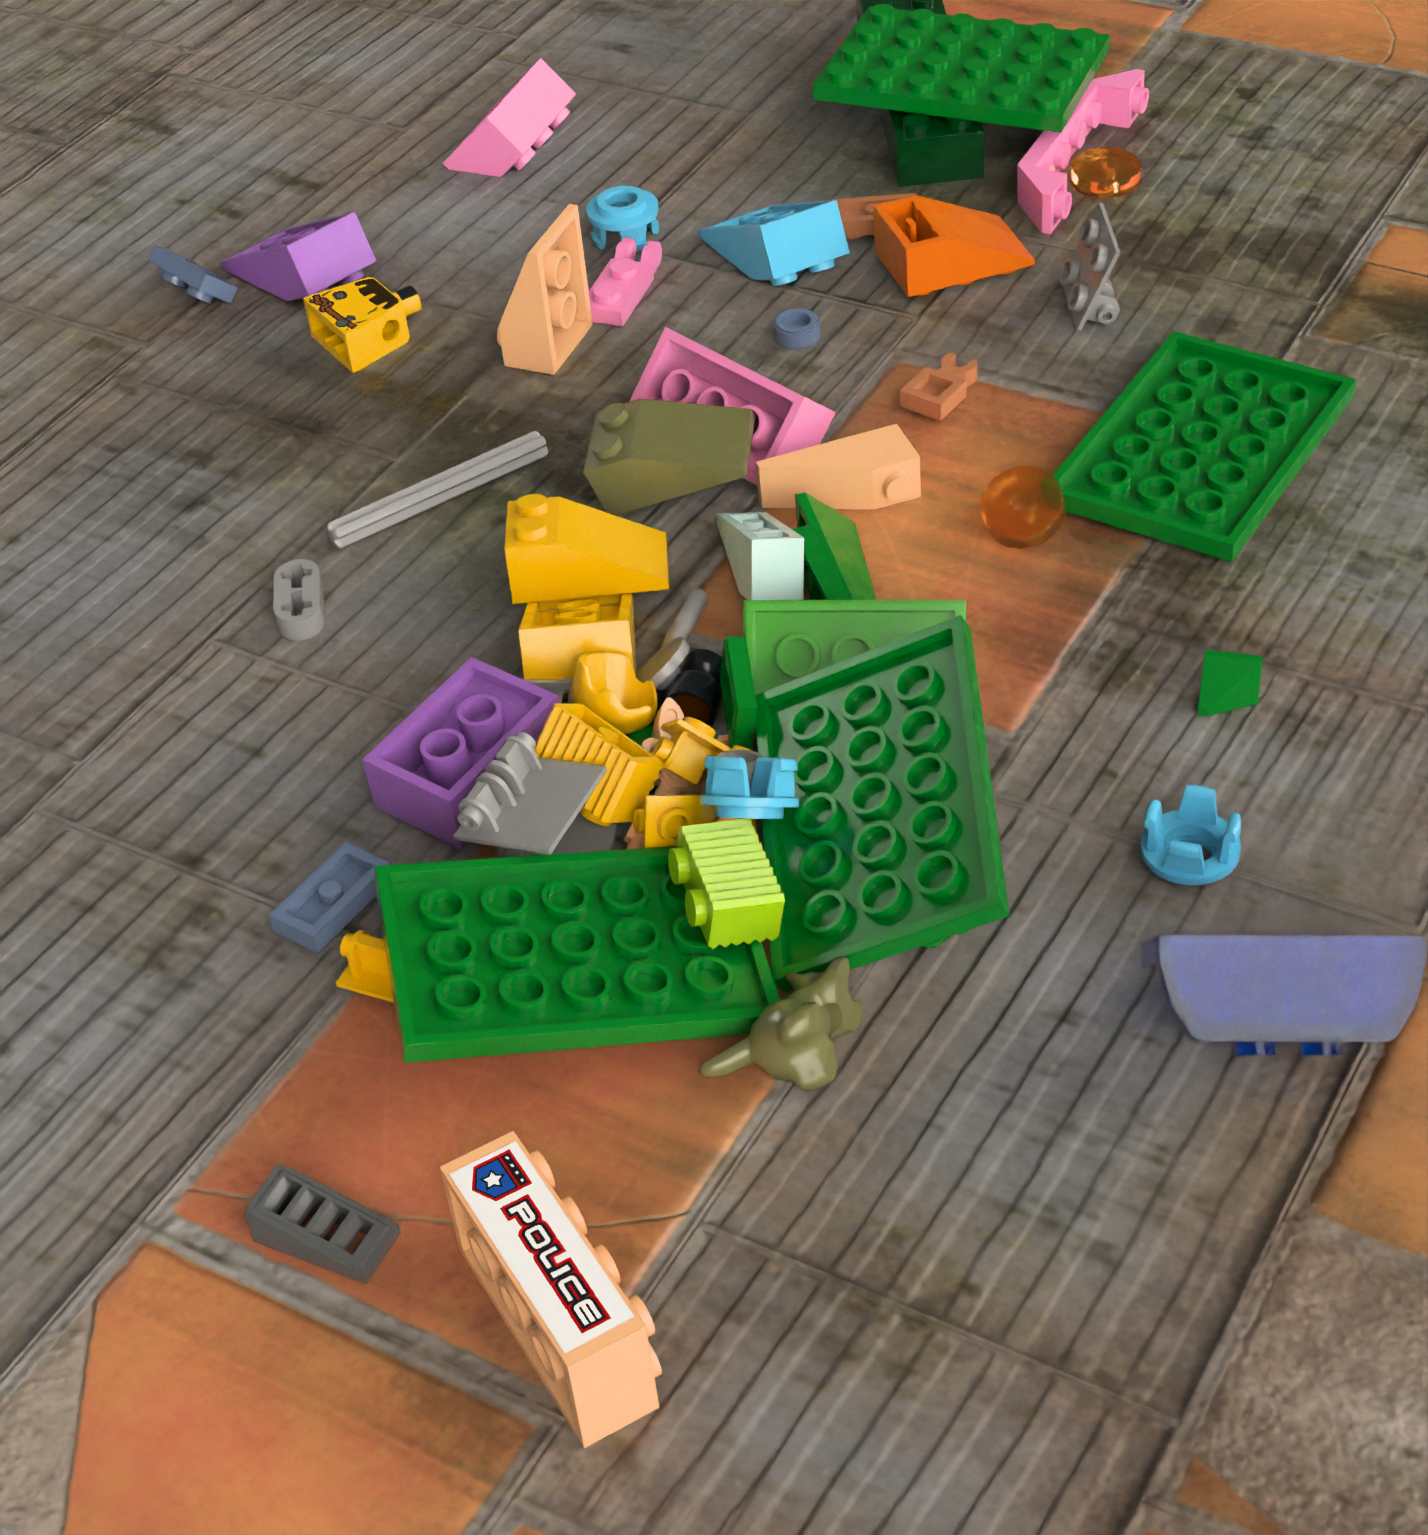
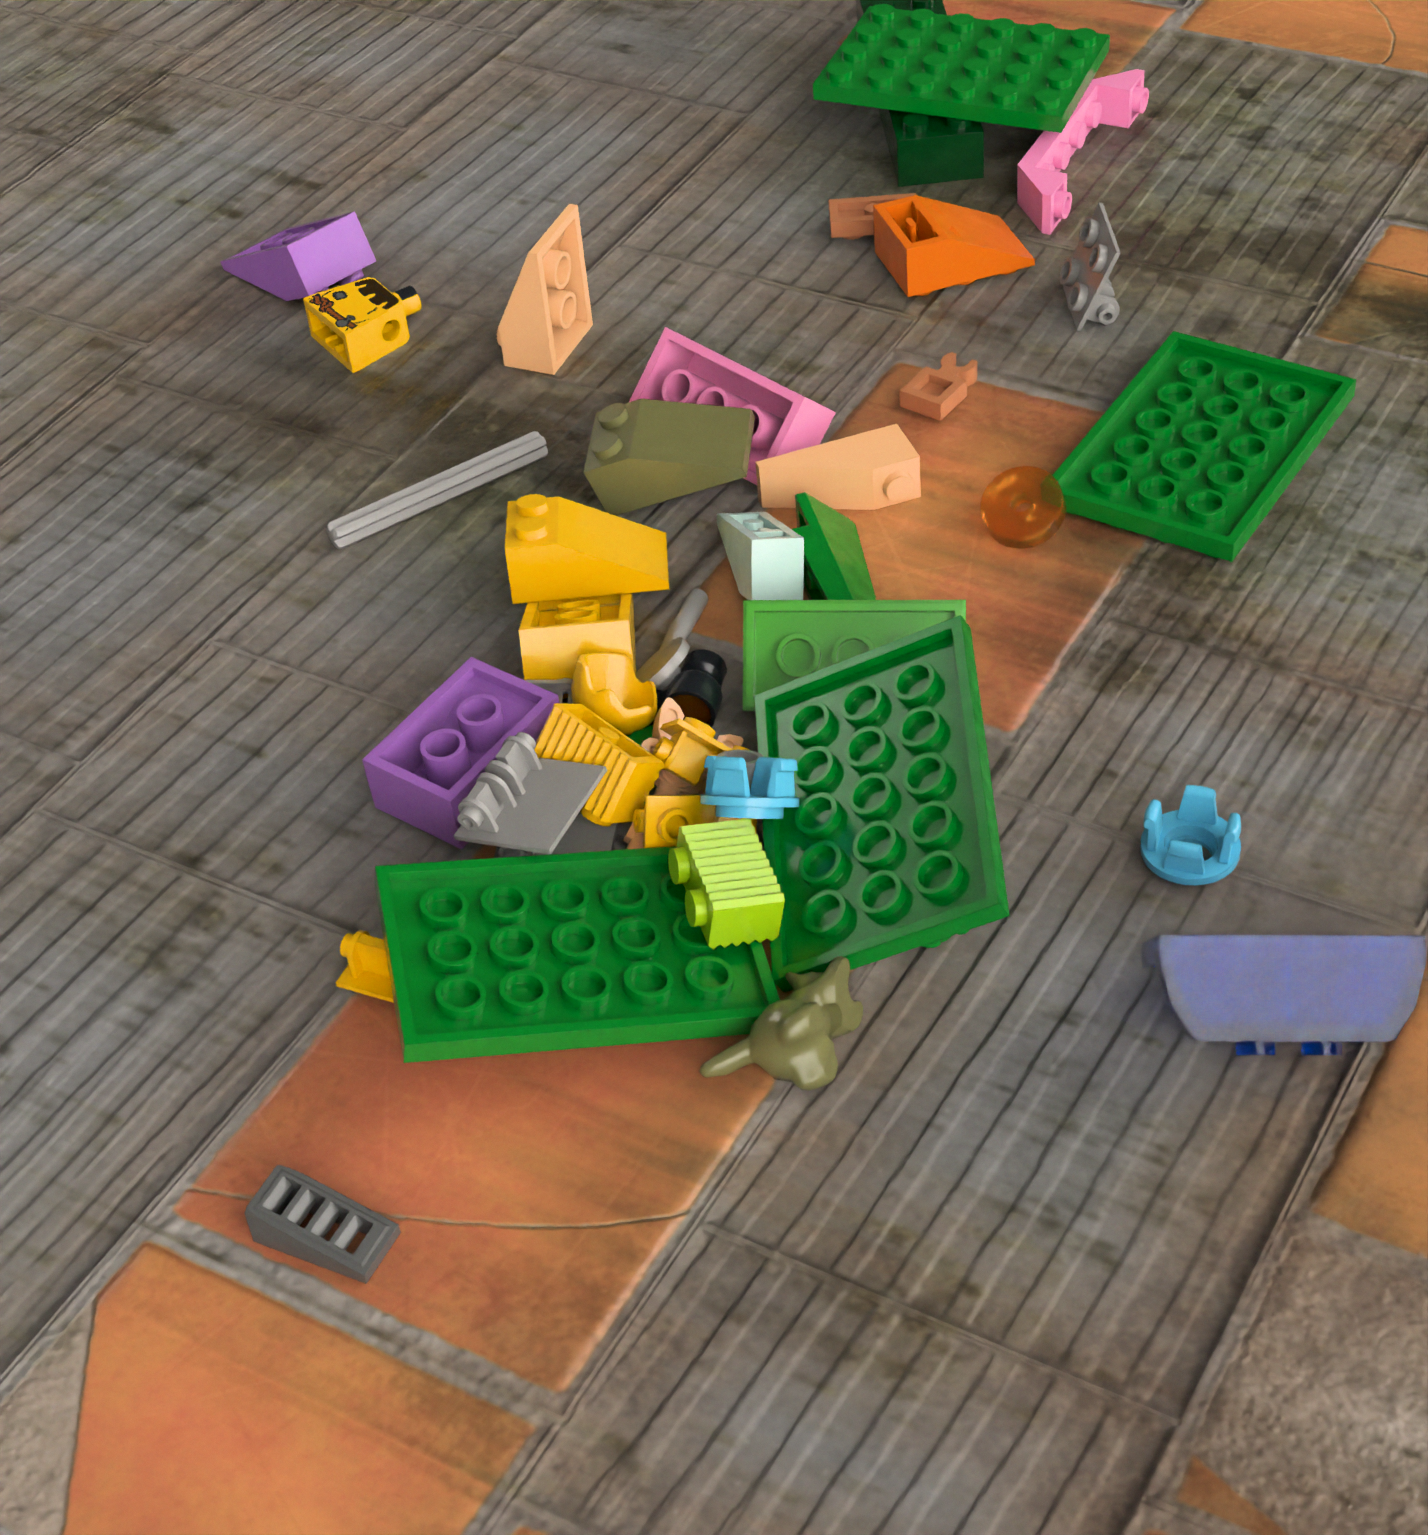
(183, 271): sand blue plate -> none
(289, 599): light grey beam -> none
(328, 898): sand blue plate -> none
(515, 125): bright pink slope -> none
(553, 1287): brick -> none
(611, 213): medium azure piece -> none
(623, 282): bright pink hinge -> none
(738, 692): green tile -> none
(781, 240): medium azure slope -> none
(797, 328): sand blue tile -> none
(1106, 172): clear orange piece -> none
(1229, 682): green slope -> none

